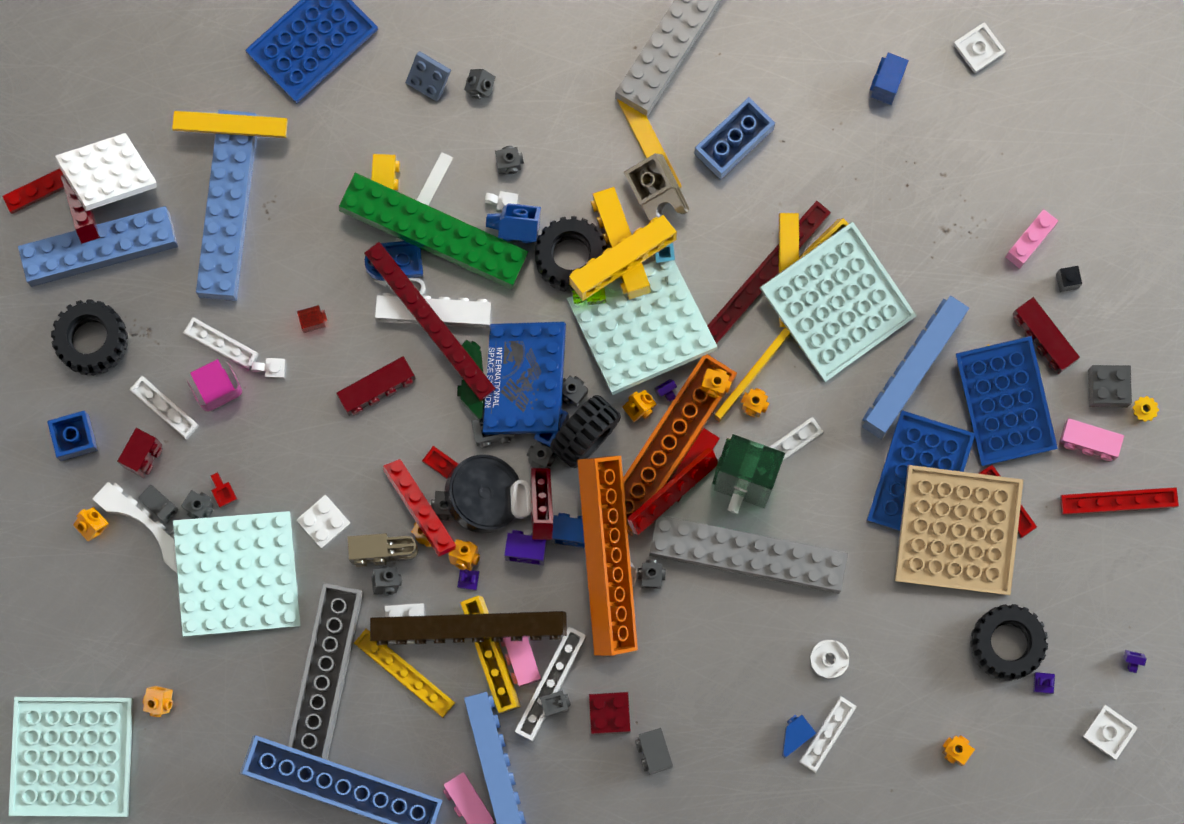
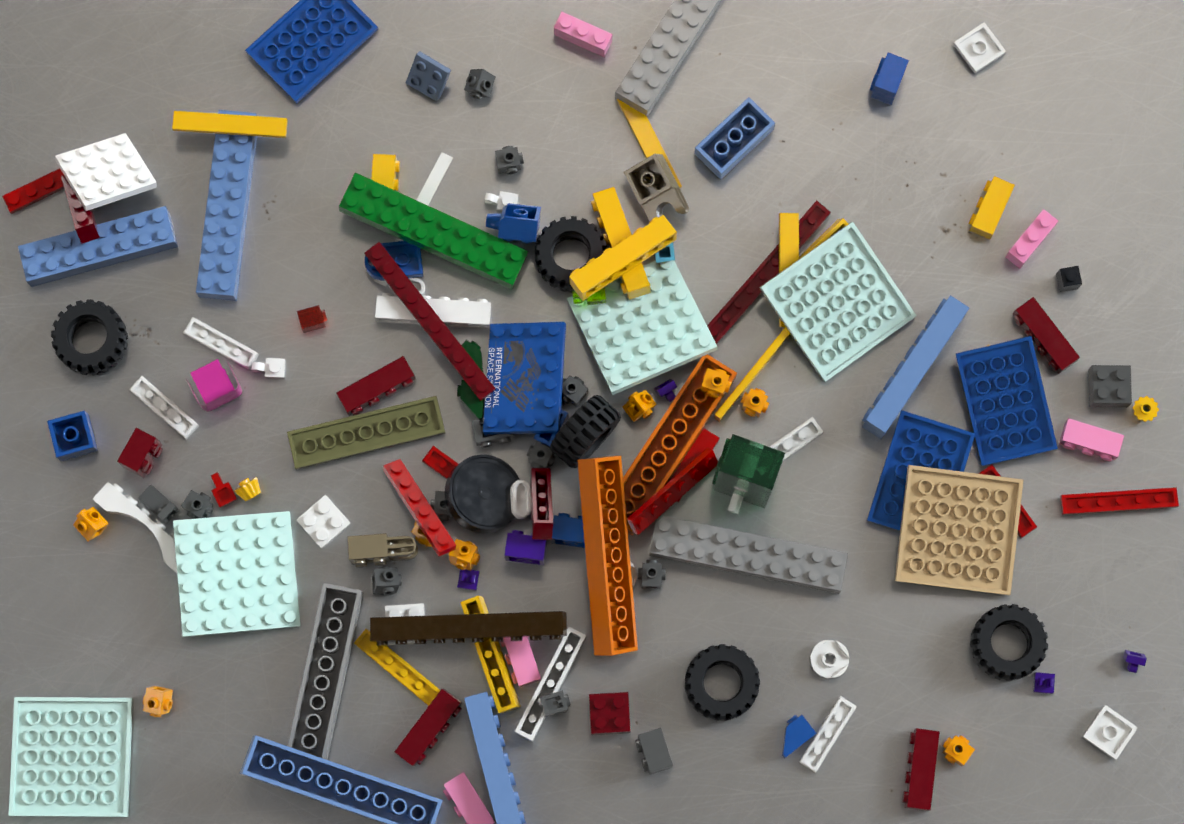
(248, 489): none -> yellow piece
(366, 432): none -> olive plate
(428, 727): none -> dark red brick
(583, 34): none -> bright pink brick
(695, 682): none -> black tyre
(921, 770): none -> dark red brick
(991, 207): none -> yellow brick

